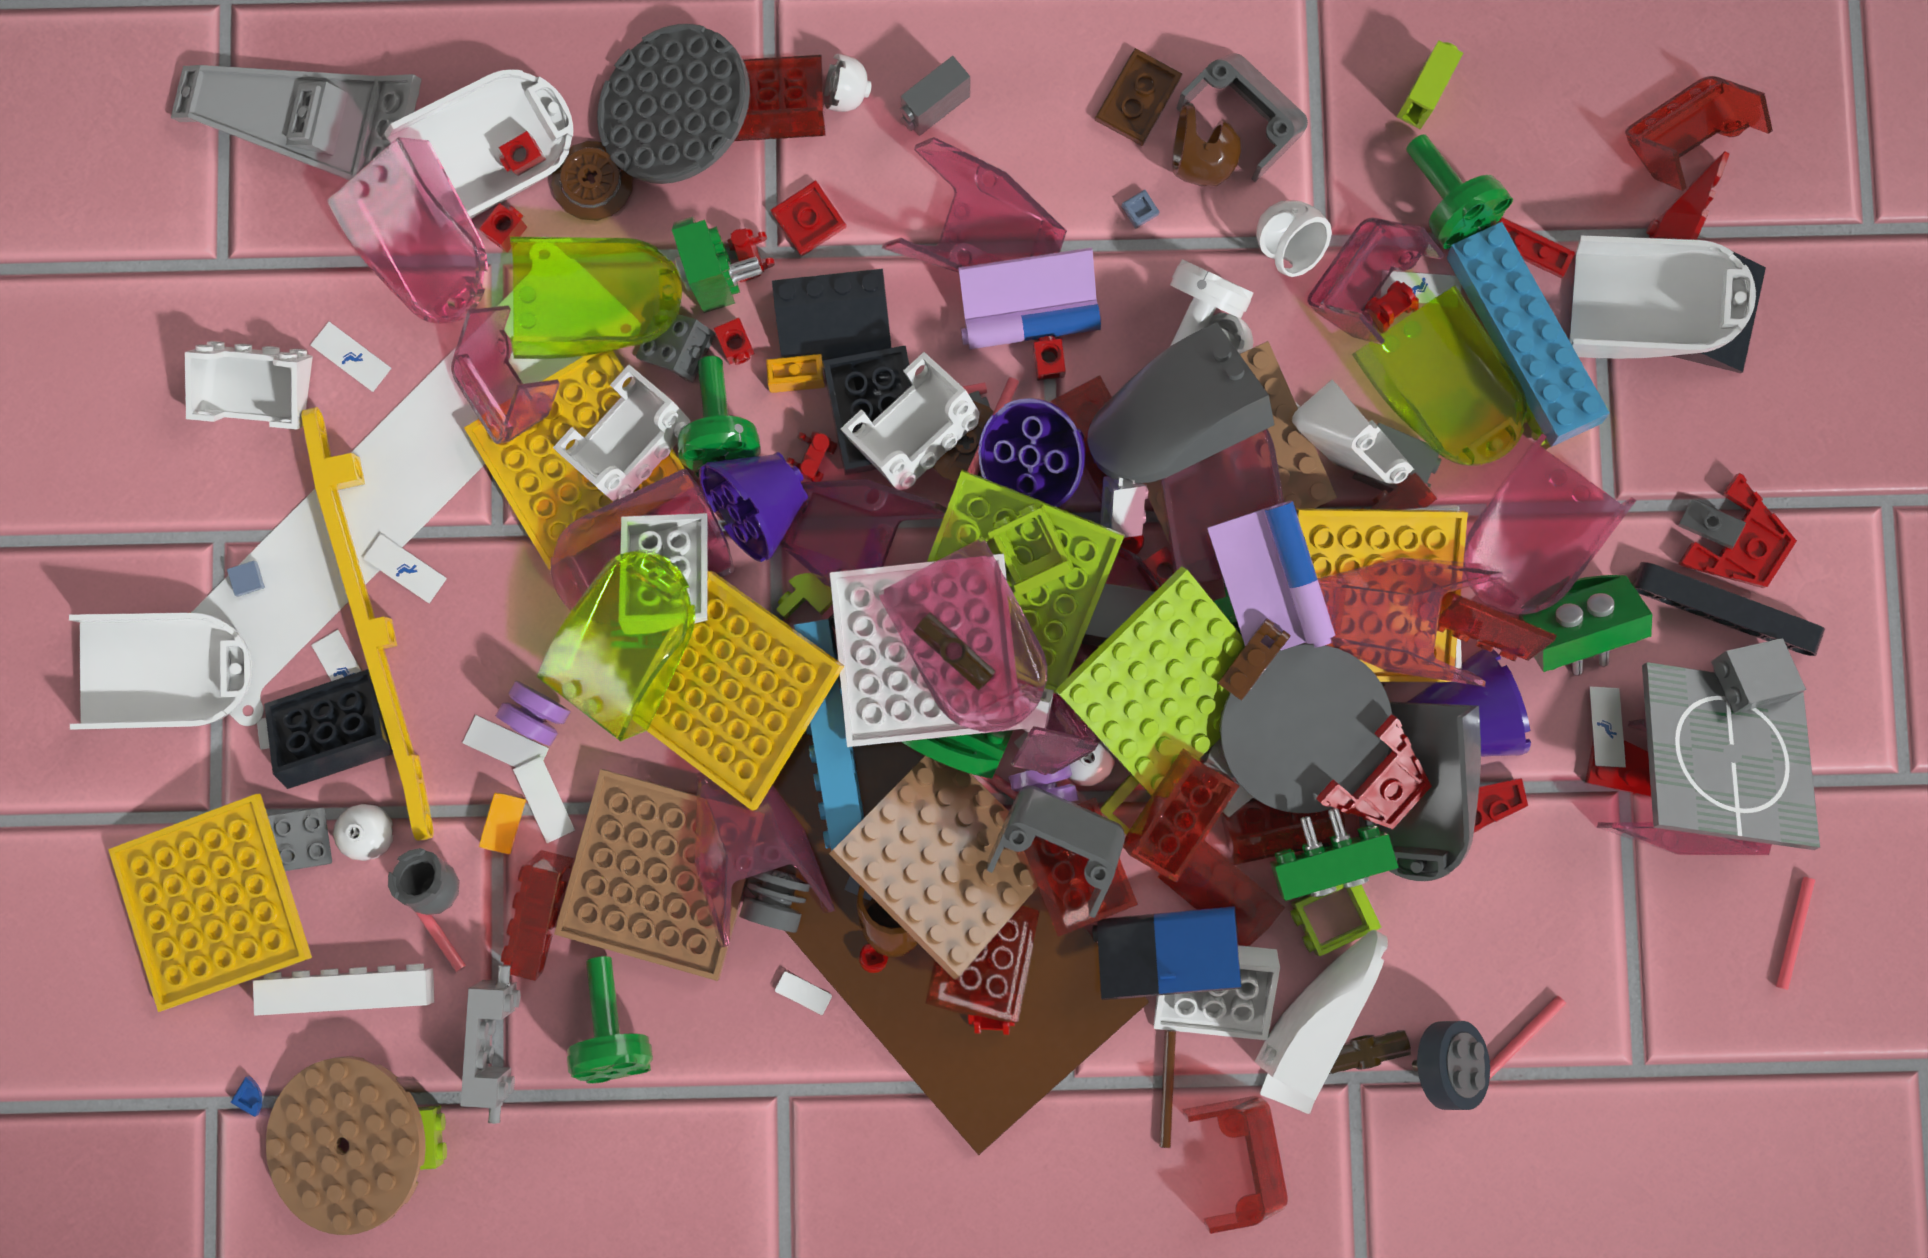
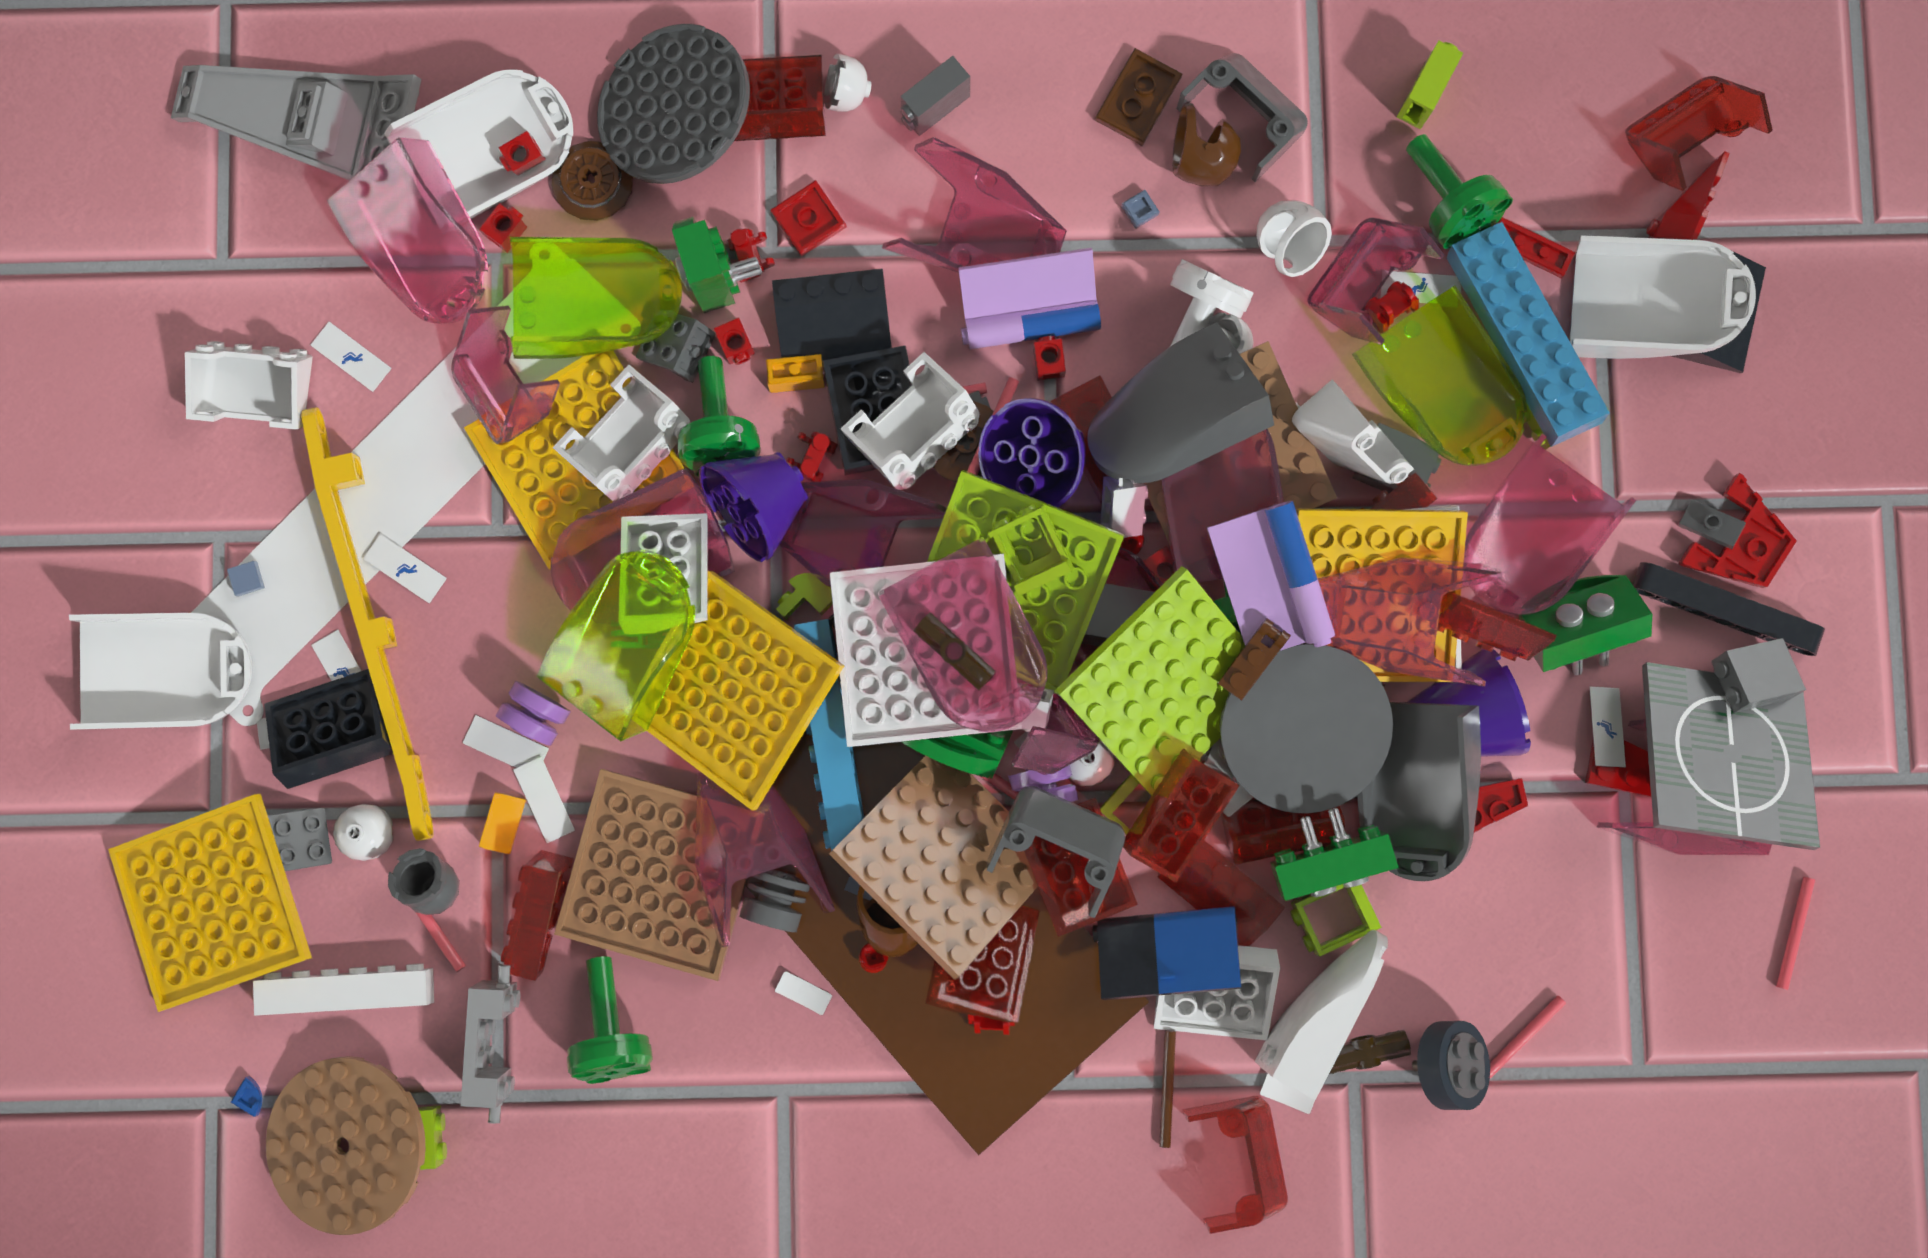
(1392, 786): wing -> none

